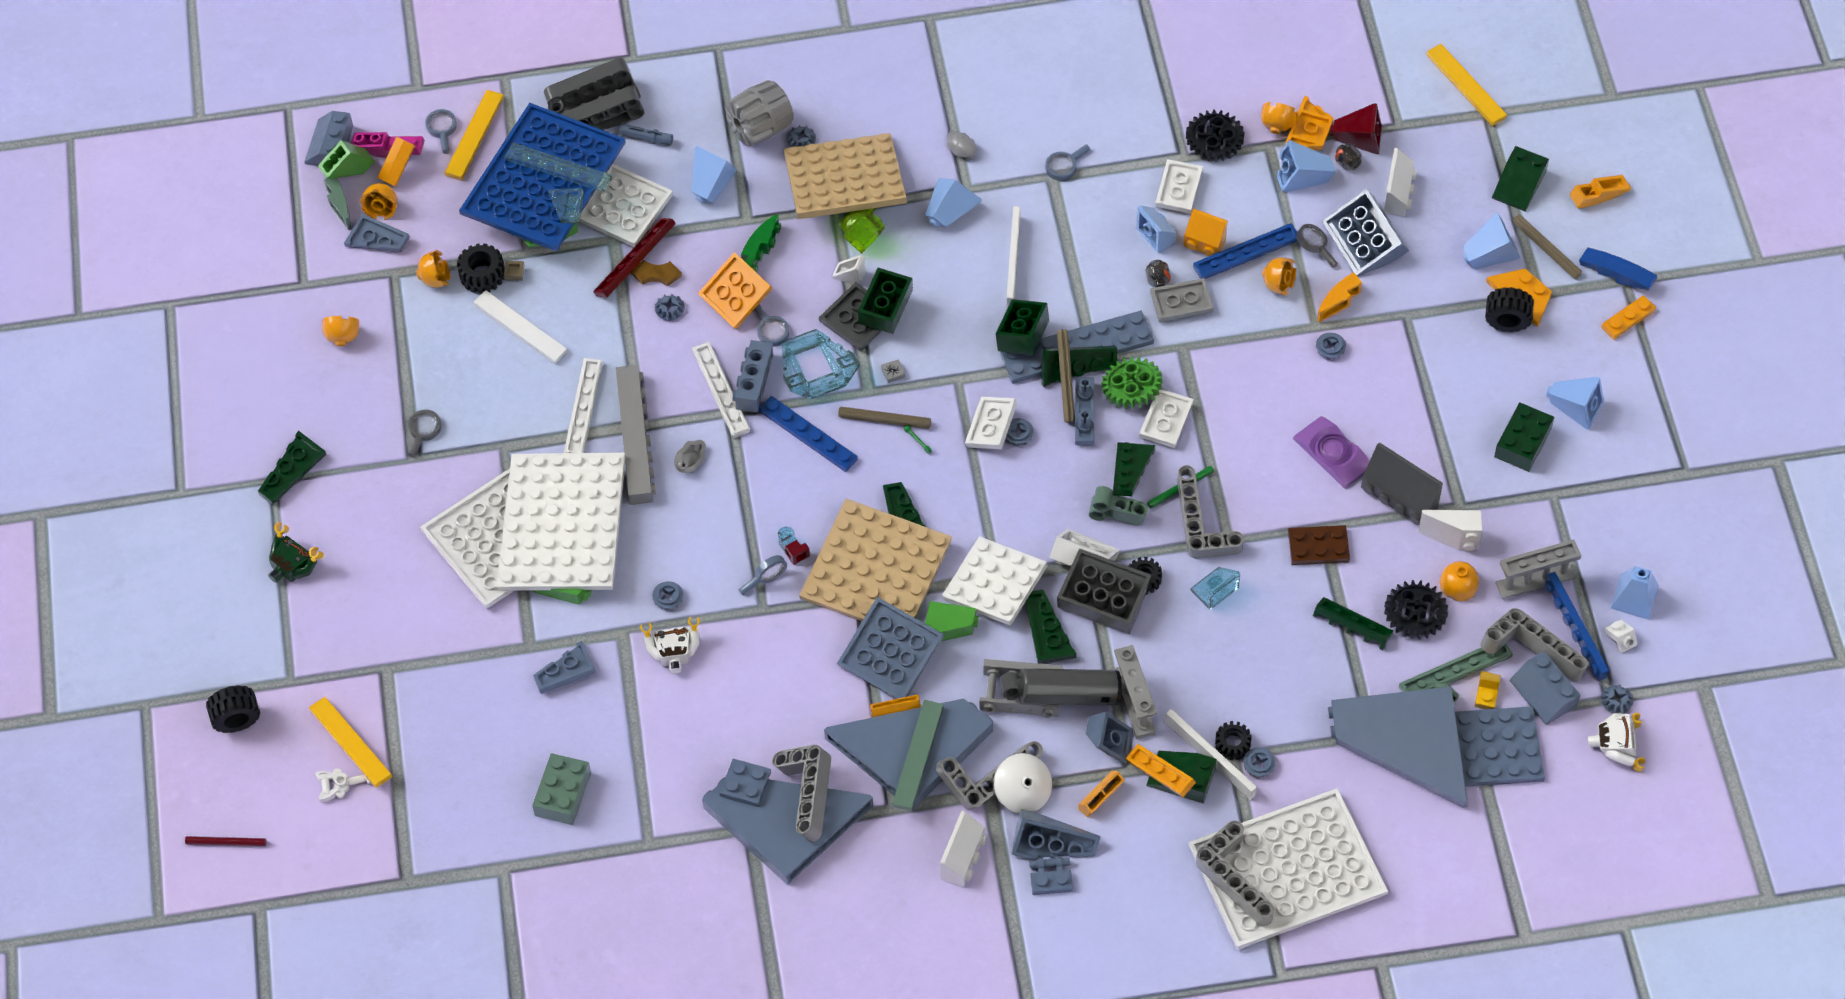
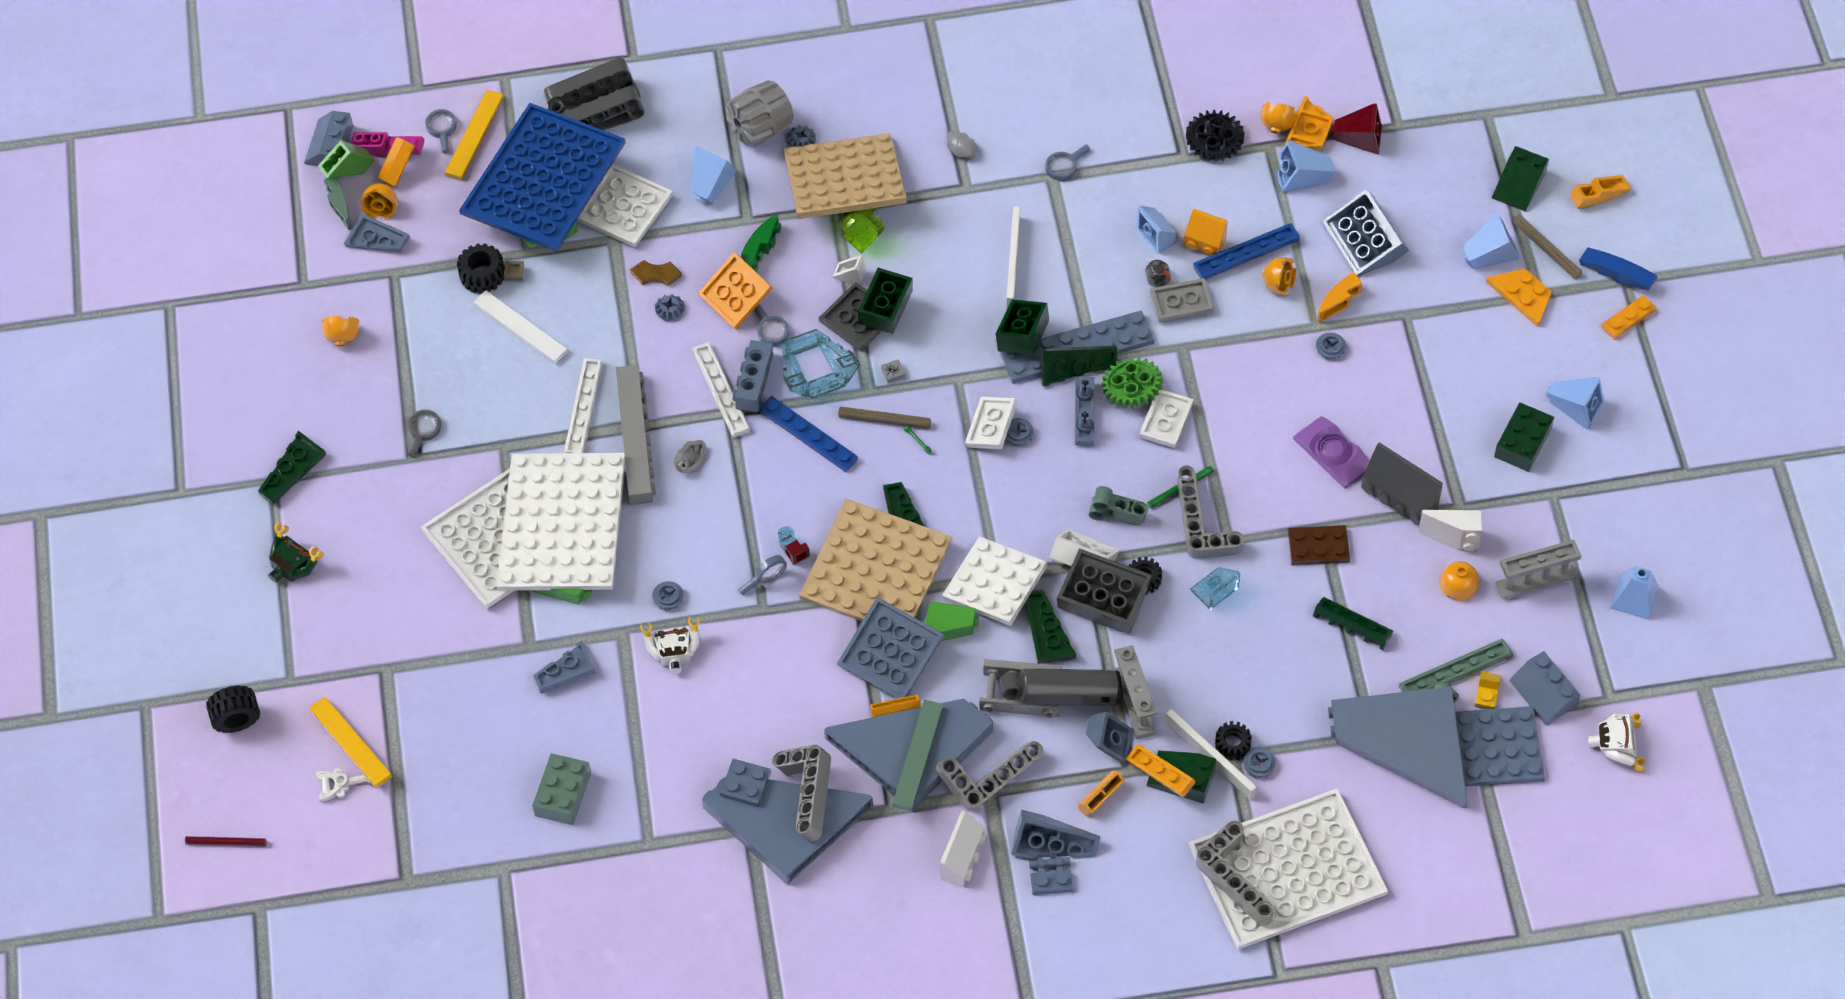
(433, 270): light orange cylinder -> none
(558, 167): clear light blue tile -> none
(567, 203): clear light blue wing -> none
(634, 257): dark red tile -> none
(646, 134): sand blue pin -> none
(950, 202): light blue slope -> none
(1011, 786): white dish -> none
(1066, 377): dark tan axle -> none
(1130, 466): dark green wing -> none
(1178, 186): white plate -> none
(1314, 241): piece -> none
(1348, 157): clear smoke head -> none
(1400, 184): white slope -> none
(1413, 624): black gear -> none
(1466, 84): yellow tile -> none
(1509, 309): black tyre -> none
(1537, 639): light grey beam -> none
(1579, 632): blue plate -> none
(1613, 705): sand blue gear -> none
(1622, 634): white bracket -> none

